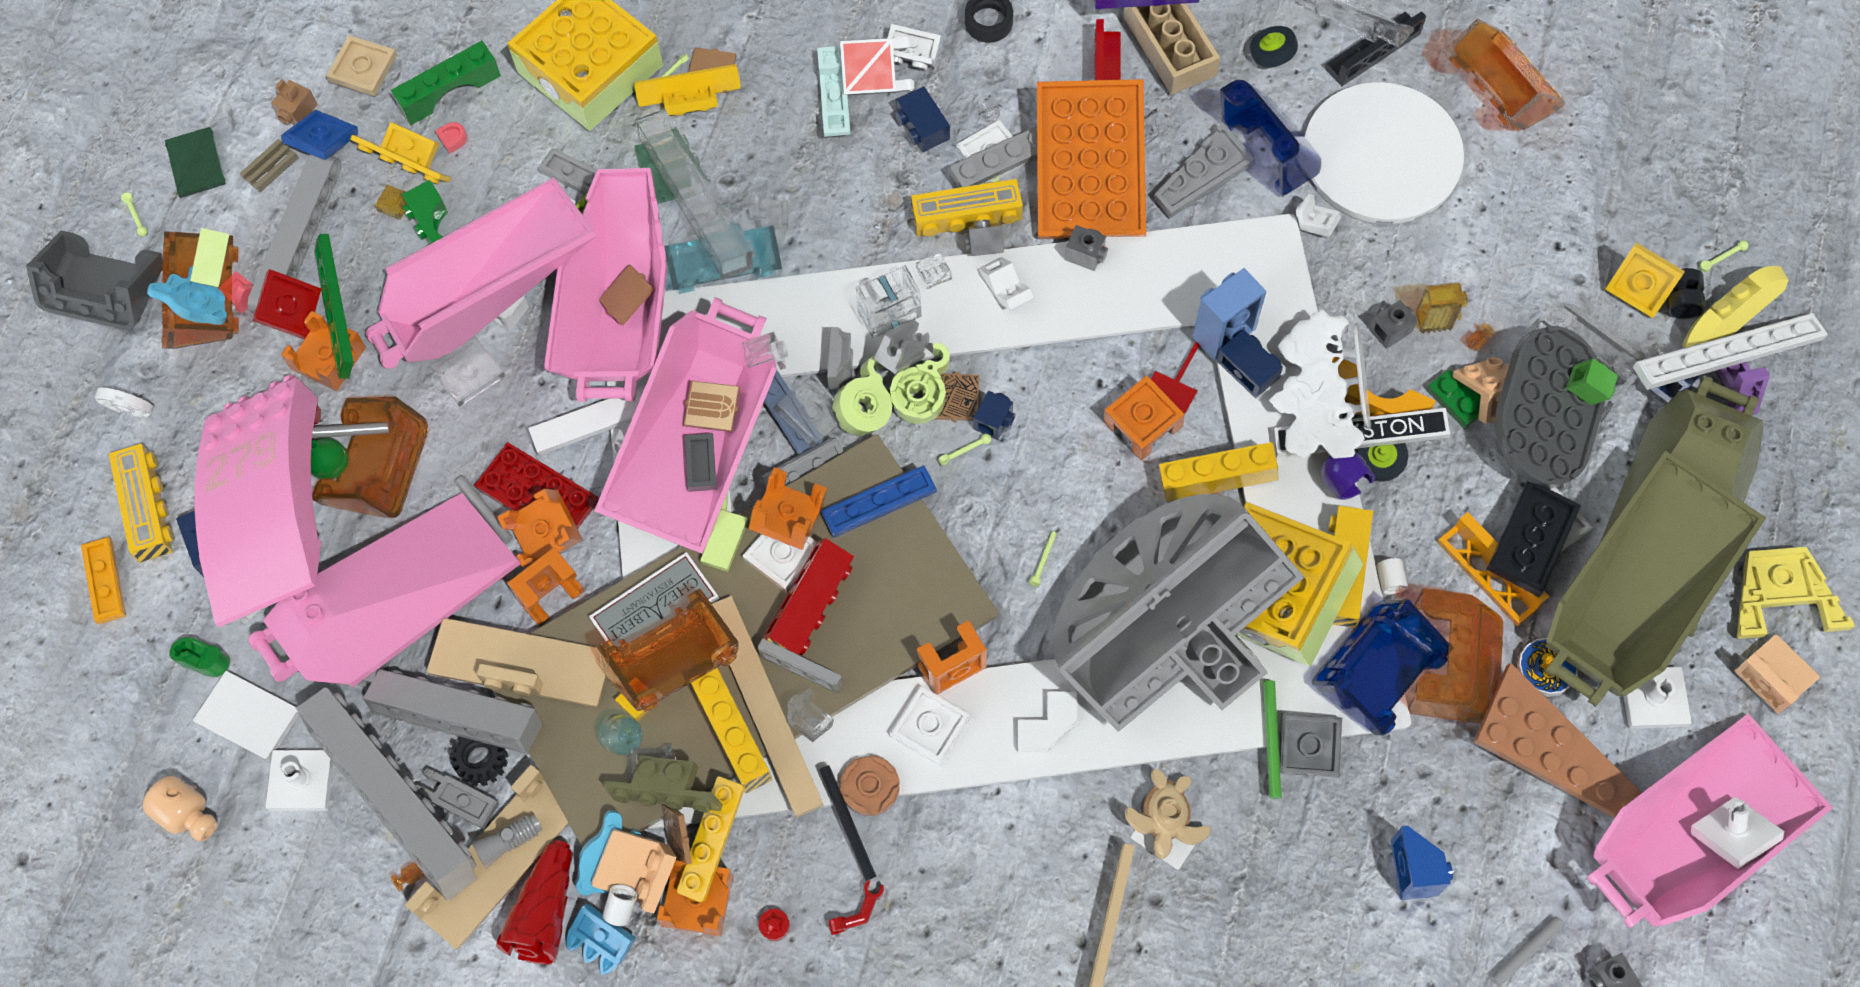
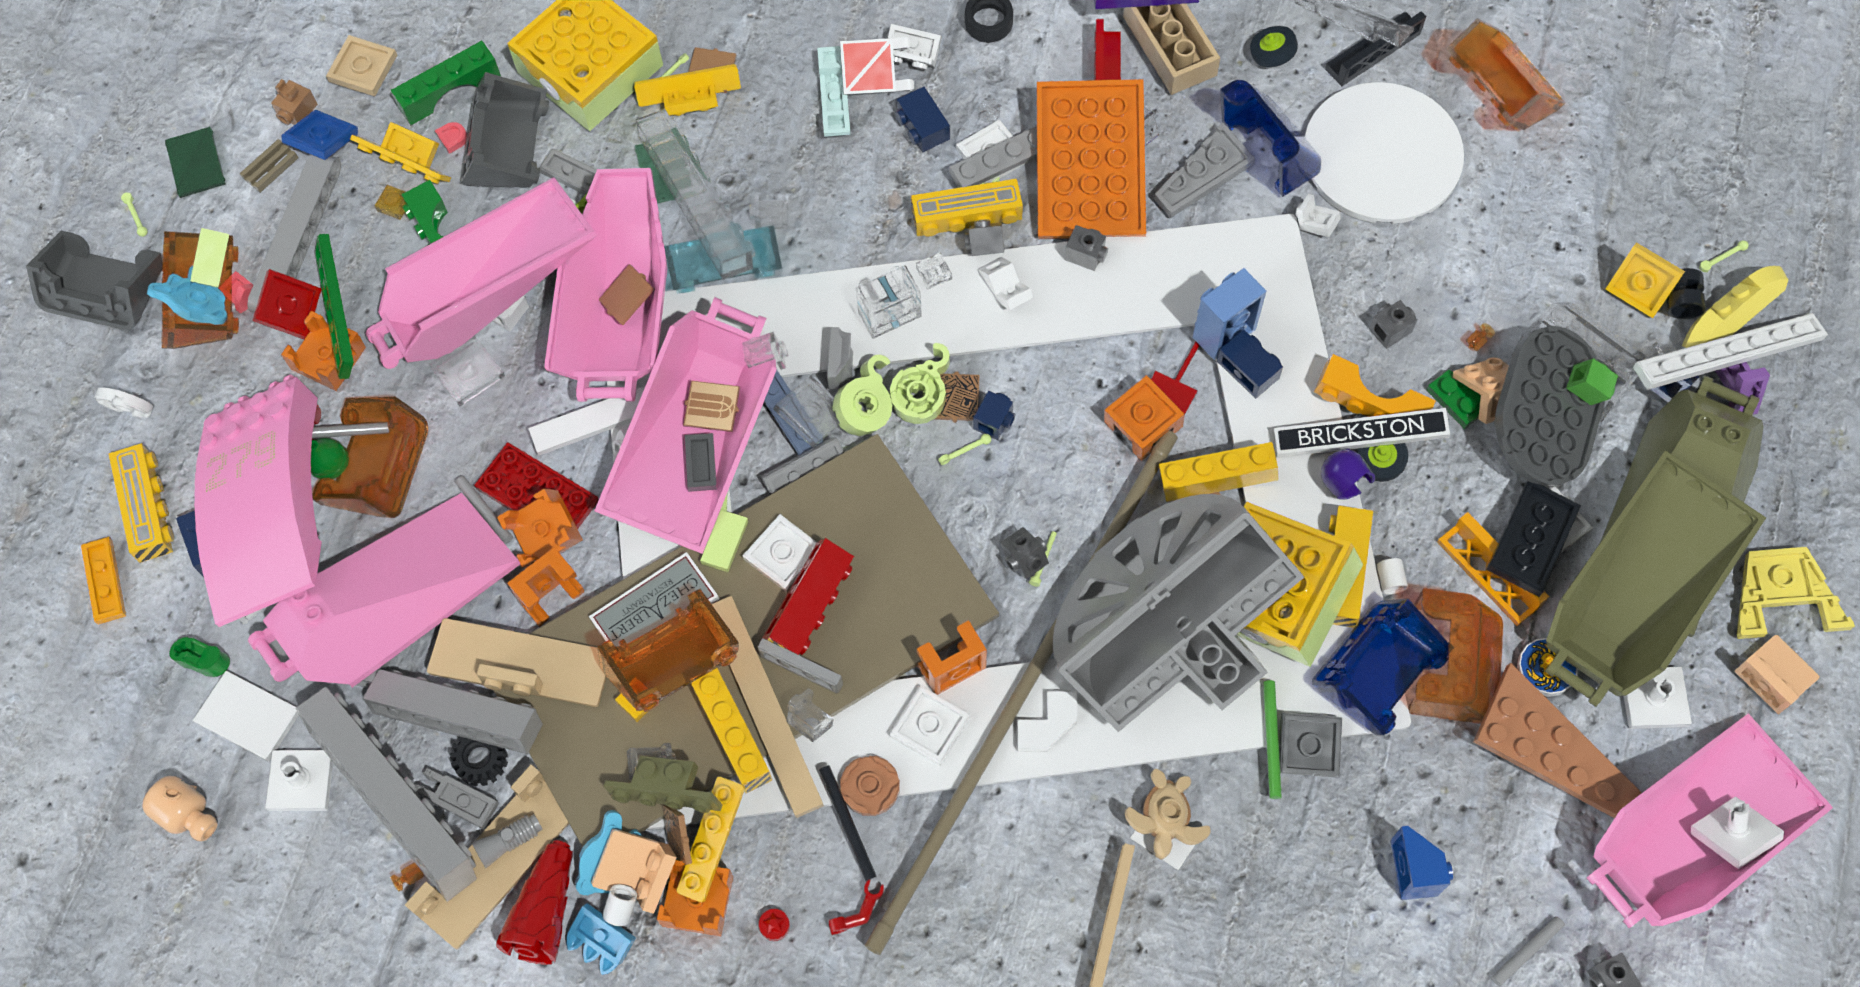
(503, 133): none -> dark grey windscreen
(619, 734): clear light blue head -> none
(787, 512): orange panel -> none
(878, 501): blue tile -> none
(885, 927): none -> dark tan piece
(901, 348): light grey hinge -> none
(1024, 552): none -> flat silver brick
(1319, 391): white plant -> none
(1440, 307): clear yellow brick -> none

